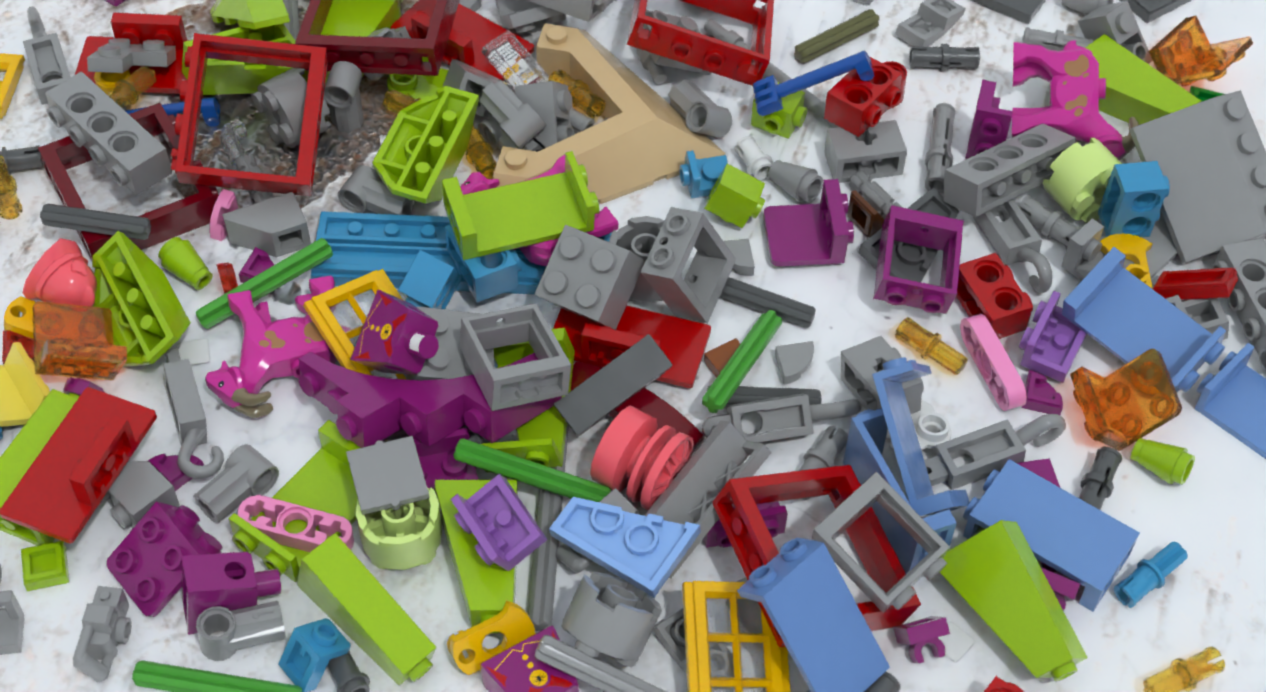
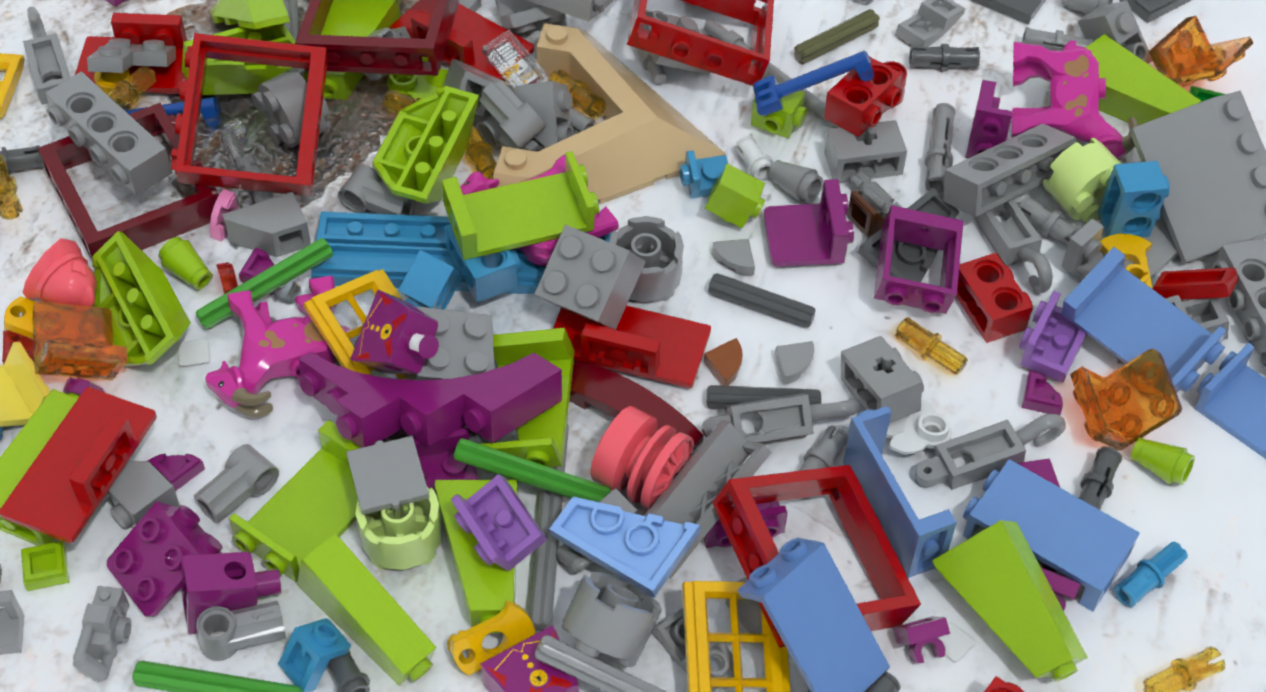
(95, 221): dark grey axle -> none
(188, 415): light grey piece -> none
(284, 512): bright pink beam -> none
(344, 97): light grey piece -> none
(520, 382): light grey window -> none
(613, 385): dark grey tile -> none
(699, 110): light grey piece -> none
(707, 275): light grey window -> none
(741, 361): bright green axle -> none
(850, 510): light grey window -> none
(906, 442): medium blue panel -> none
(993, 362): bright pink beam -> none

